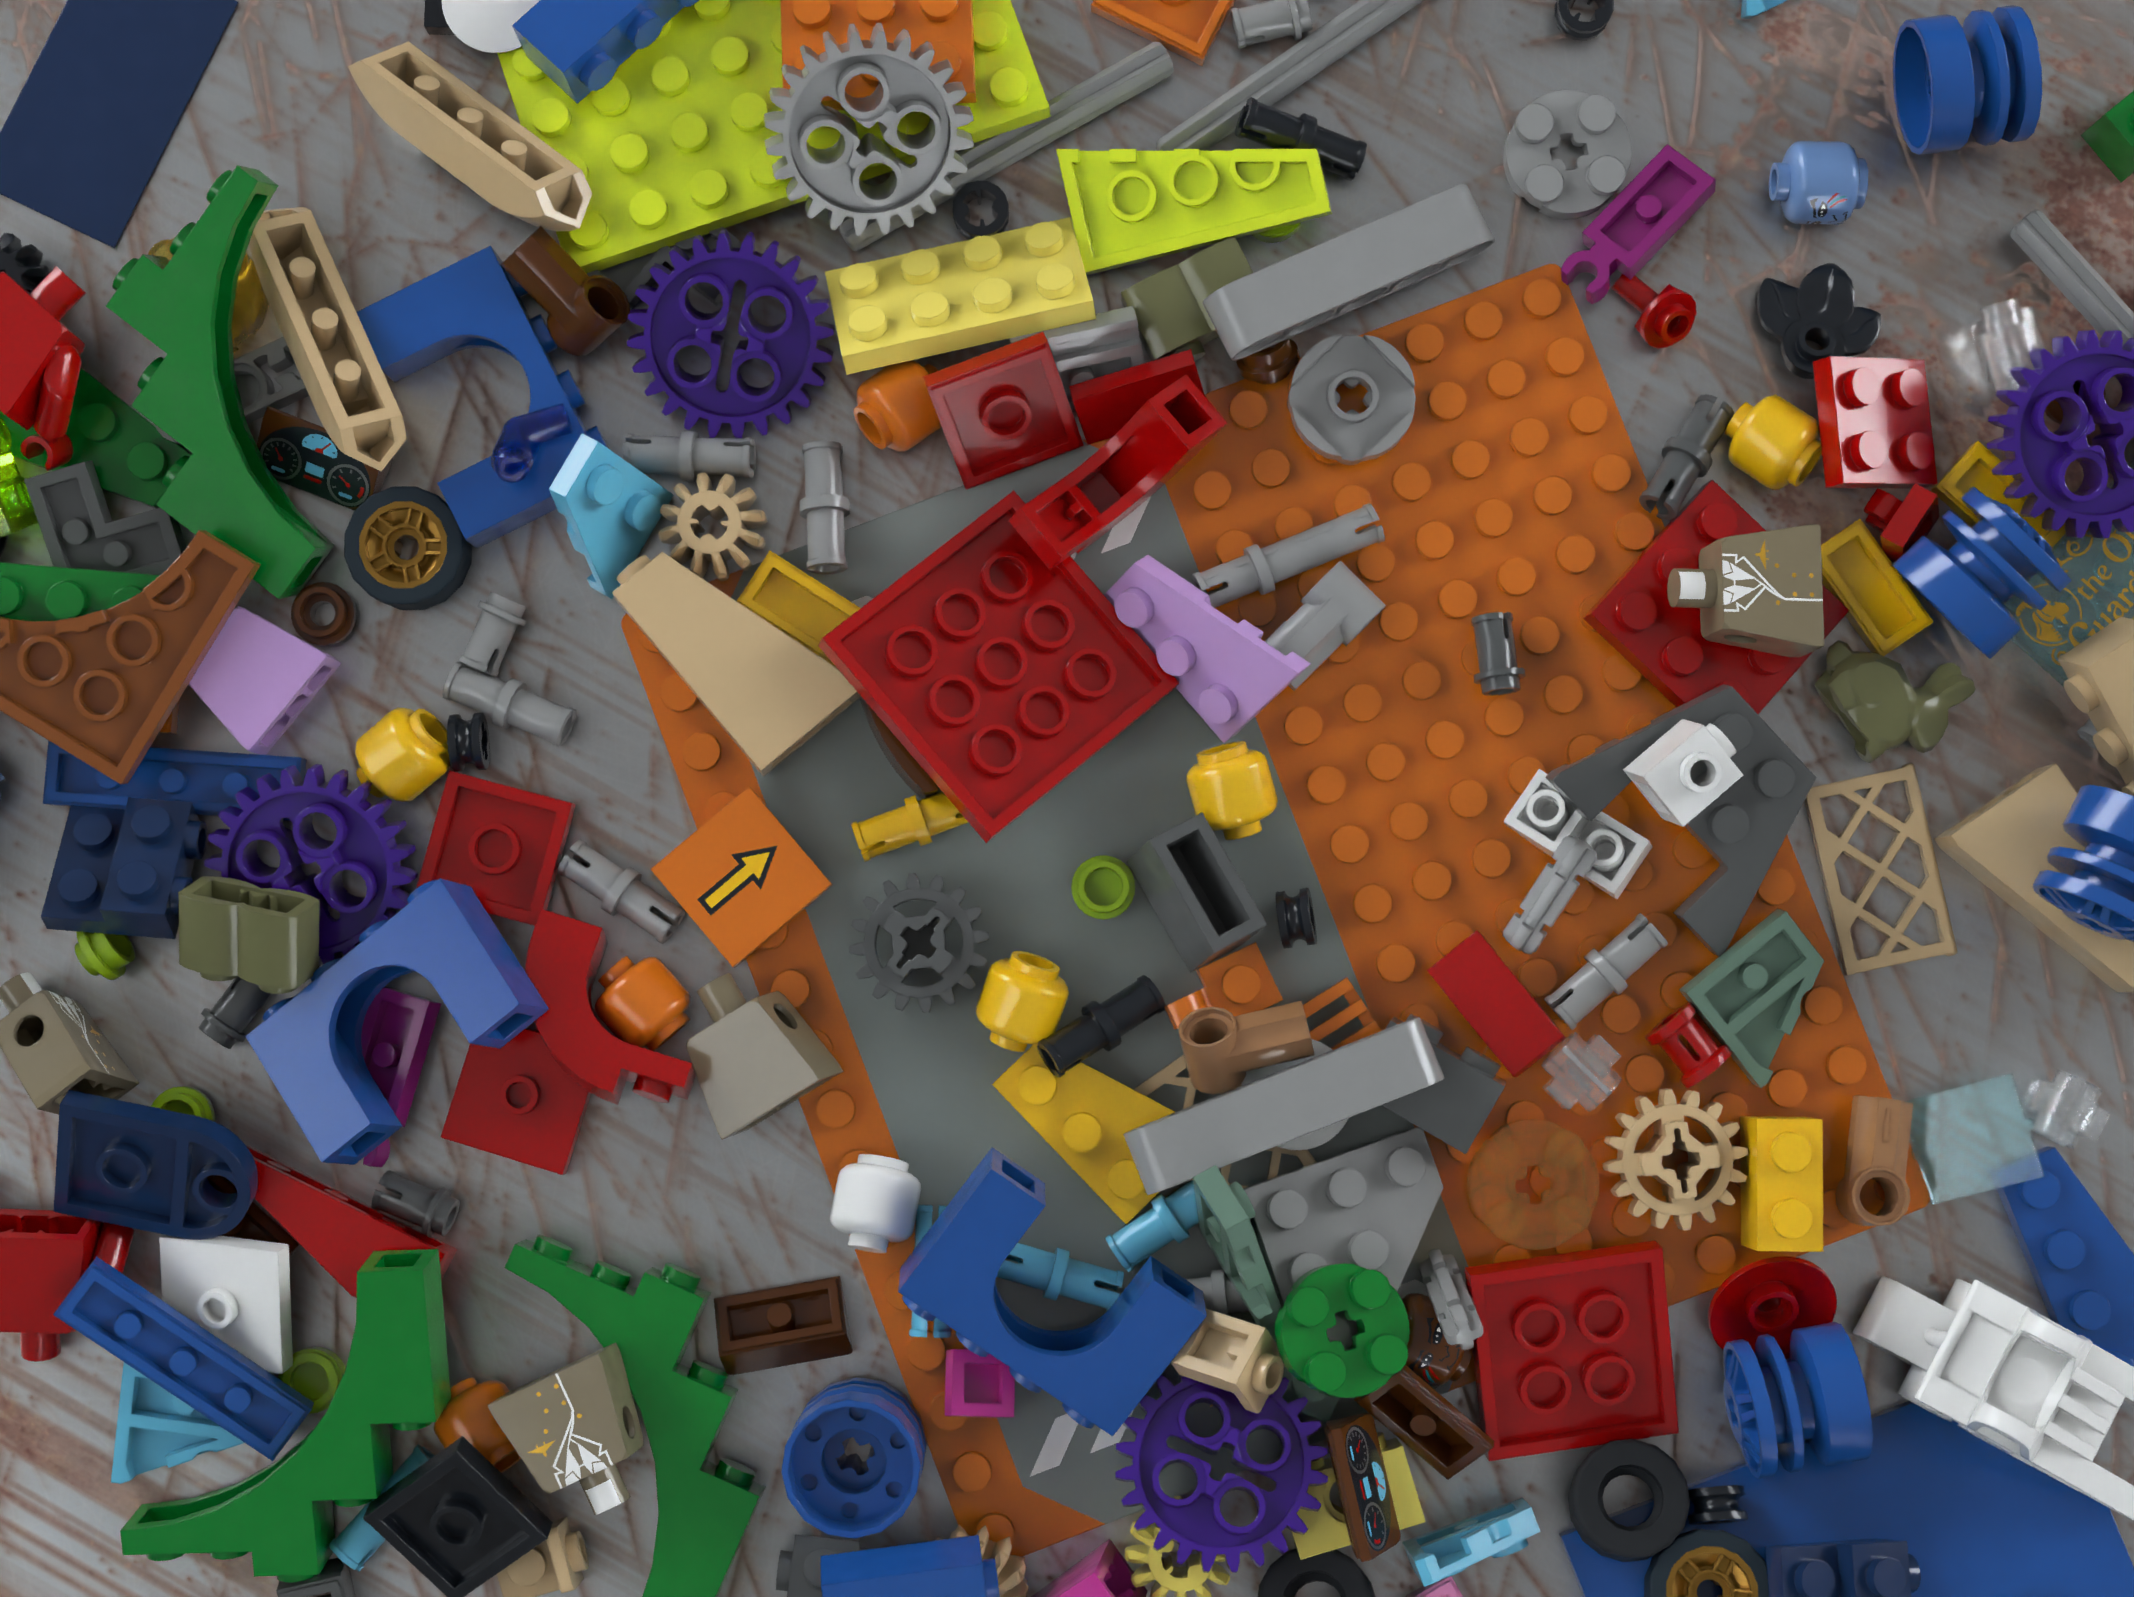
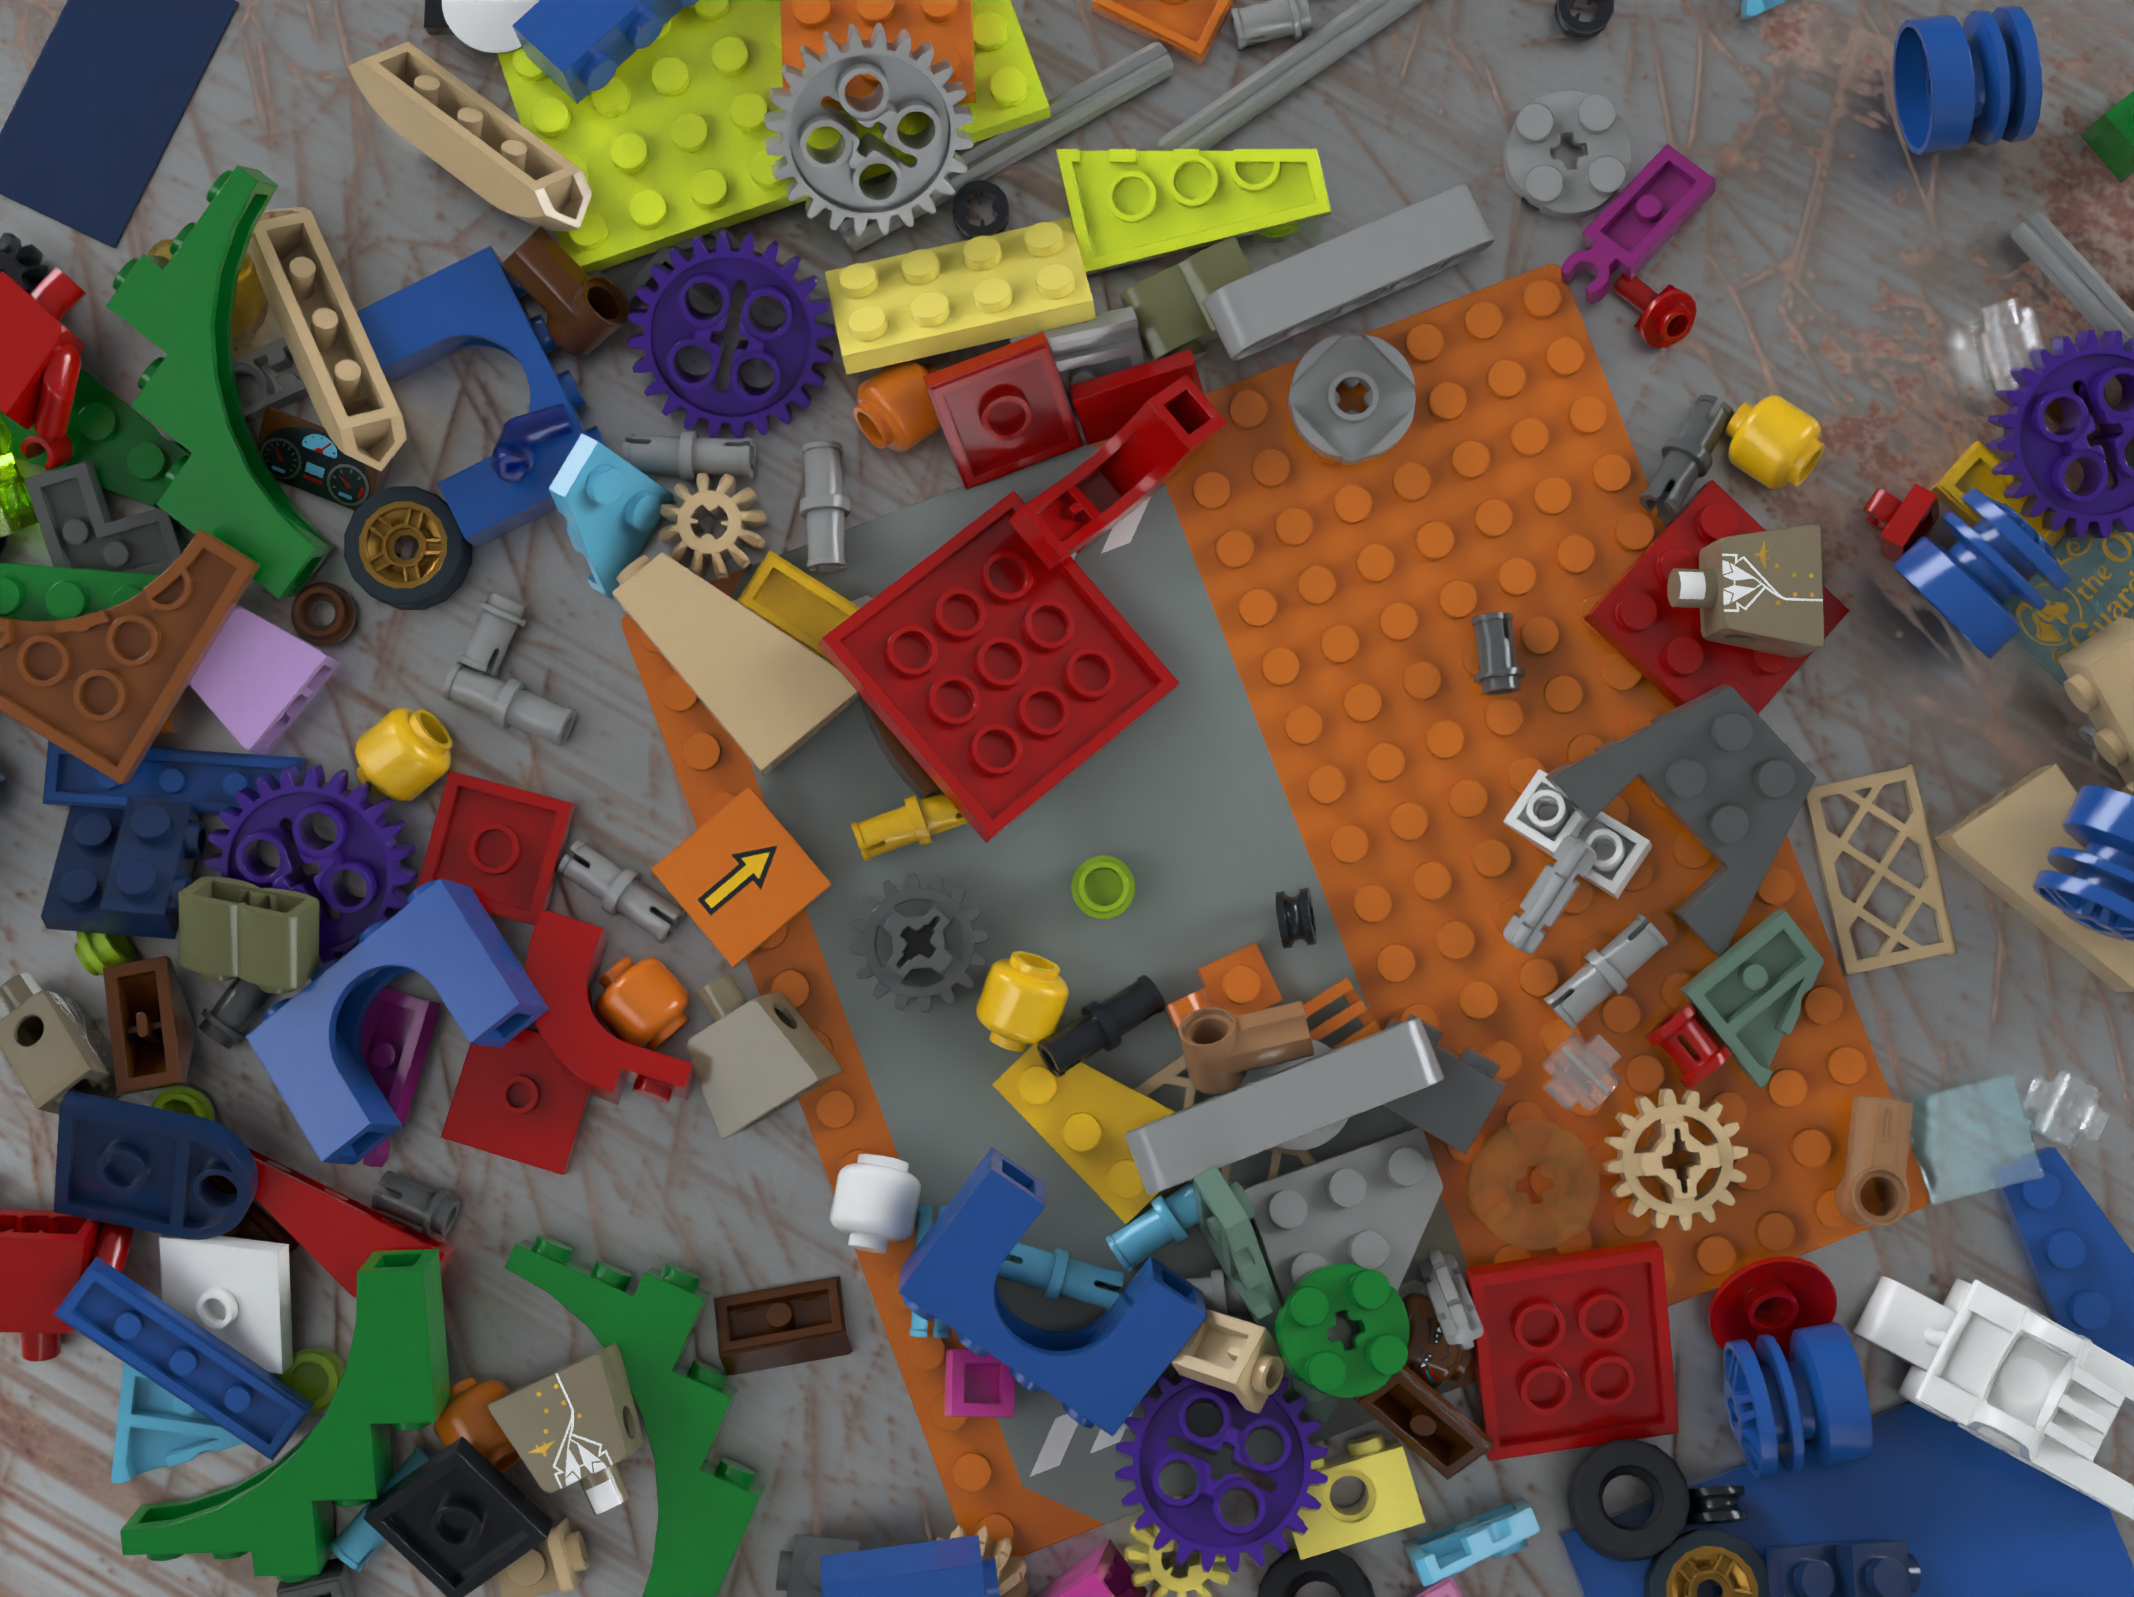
(148, 1025): none -> reddish brown slope
(468, 742): black bush -> none
(840, 1490): blue wheel -> none
(1196, 892): dark grey brick -> none
(1218, 662): lavender wing -> none
(1232, 789): yellow head -> none
(1270, 363): reddish brown plate -> none
(1284, 131): black pin -> none
(1289, 556): light grey pin -> none
(1329, 616): light grey piece -> none
(1362, 1485): slope -> none
(1496, 1004): red slope -> none
(1685, 770): white brick -> none
(1782, 1183): yellow brick -> none
(1816, 312): black plate -> none
(1819, 182): medium blue head -> none
(1872, 589): yellow tile -> none
(1874, 422): red plate -> none
(1881, 704): olive animal -> none

